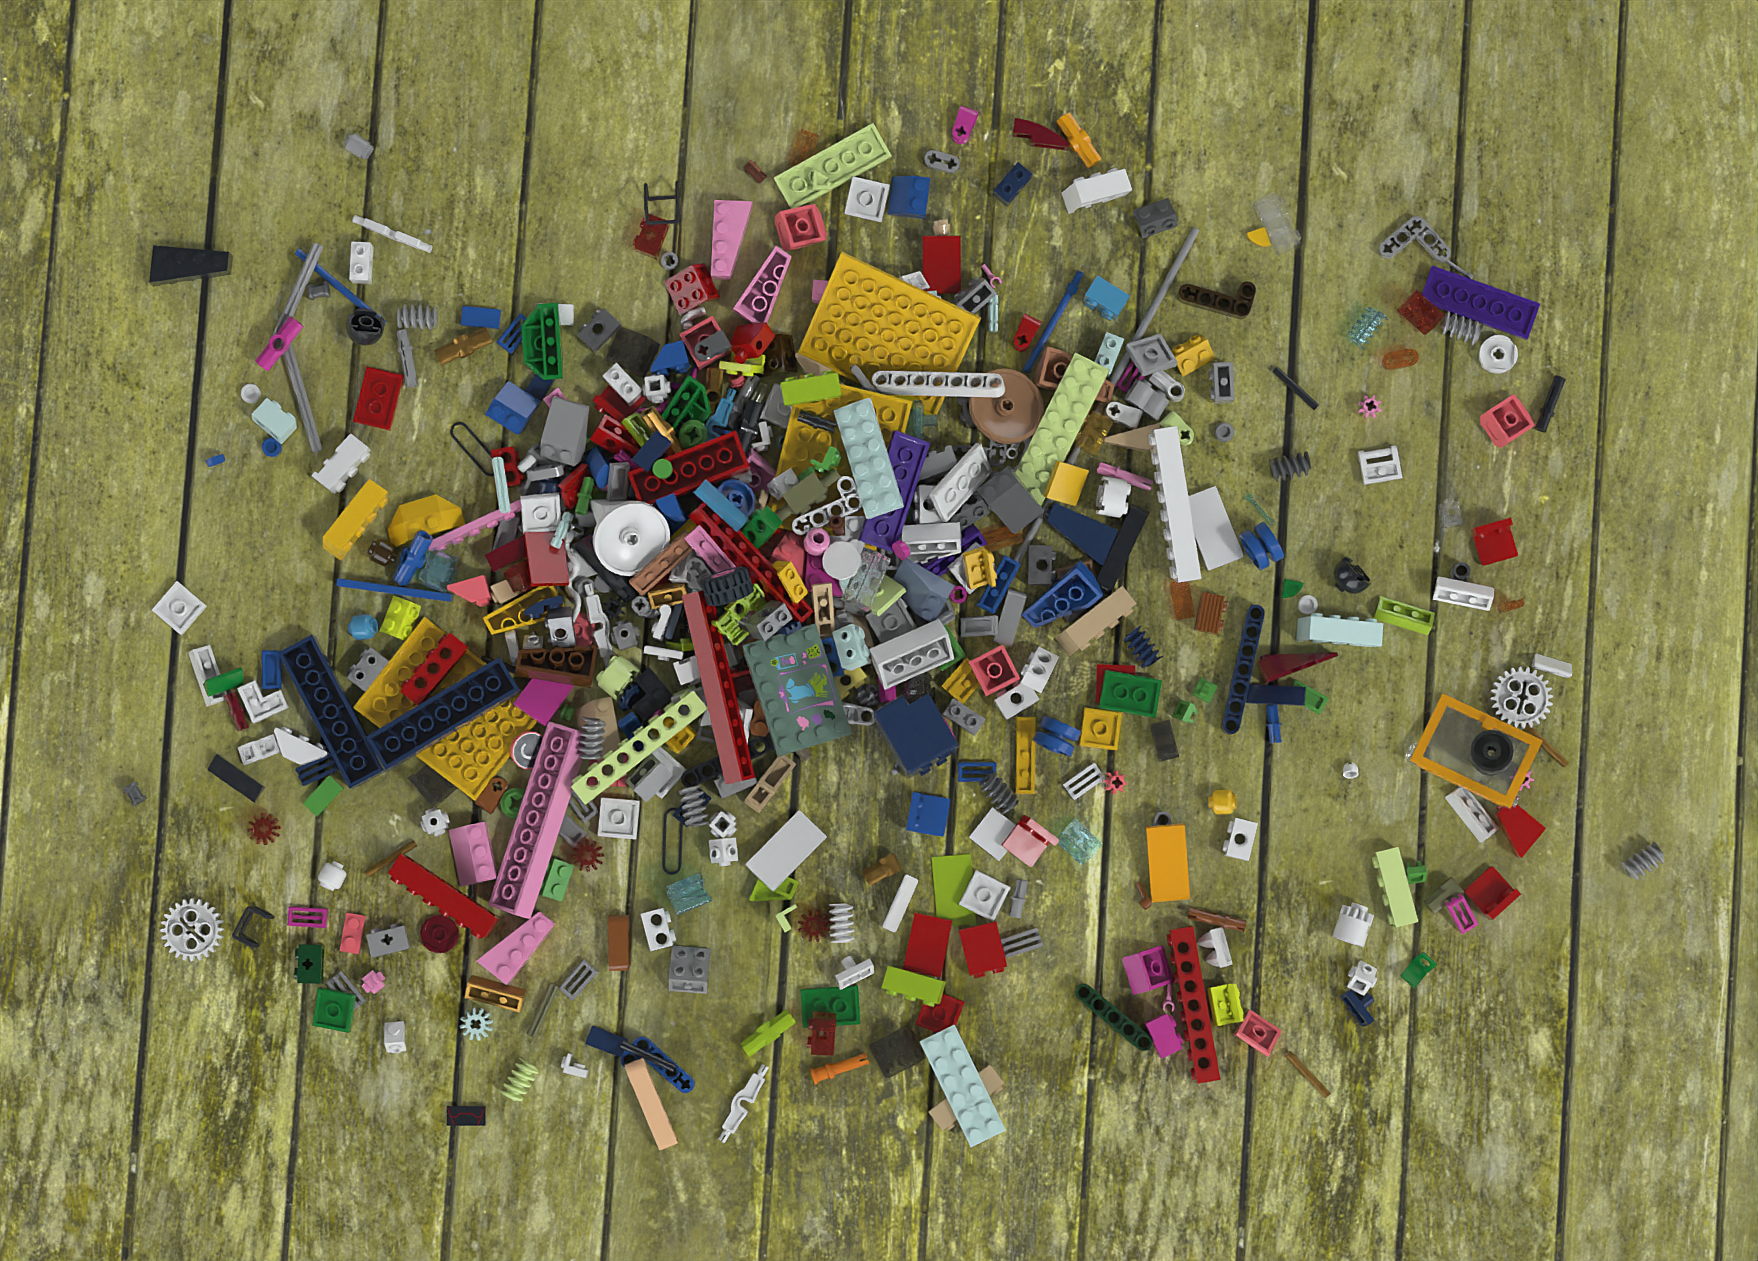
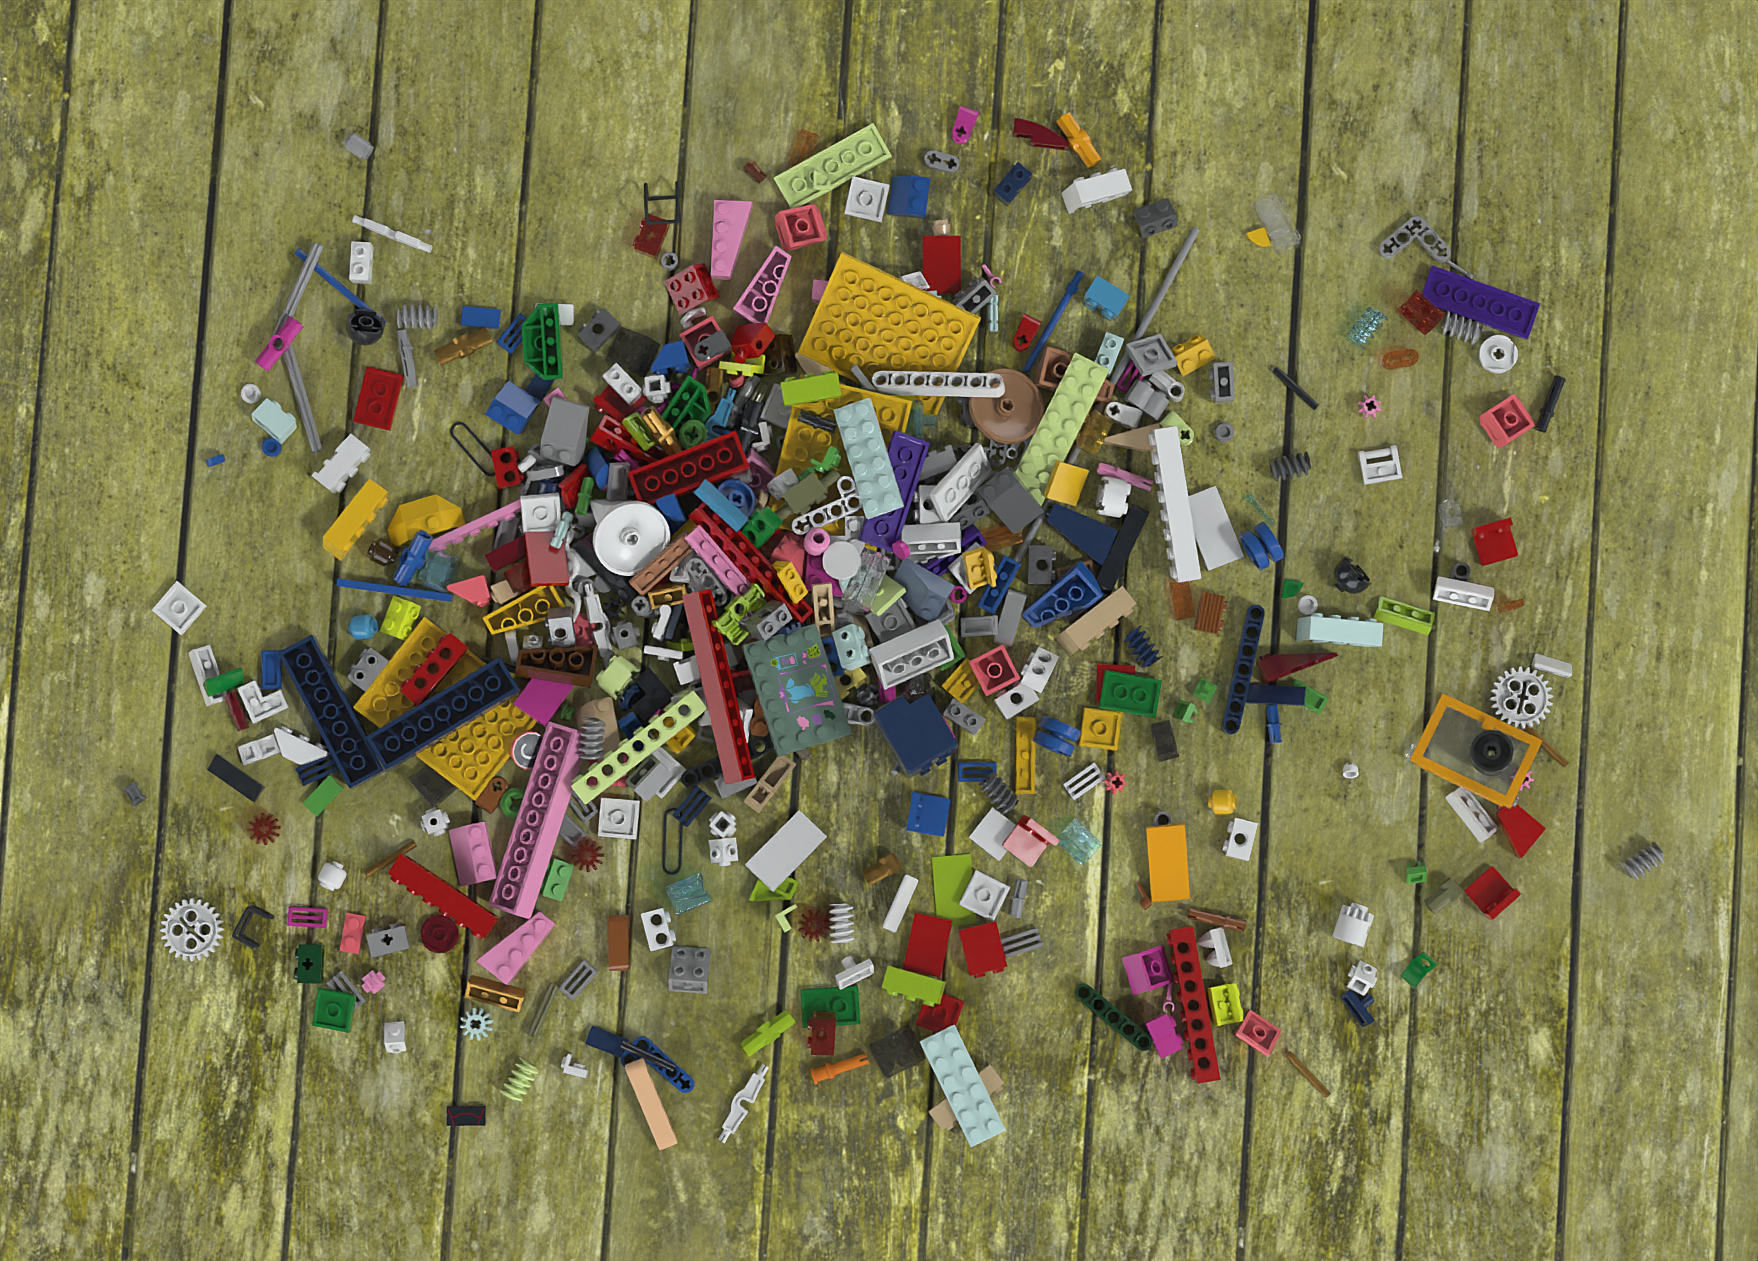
(187, 264): black wedge -> none
(319, 290): dark grey bush -> none
(501, 485): light aqua axle -> none
(535, 610): dark blue slope -> none
(651, 451): dark blue tile -> none
(662, 468): bright green tile -> none
(693, 806): light grey piece -> none
(727, 586): black wheel -> none
(836, 524): copper pin -> none
(1215, 297): dark brown beam -> none
(1395, 887): yellowish green brick -> none
(1454, 902): dark pink tile -> none

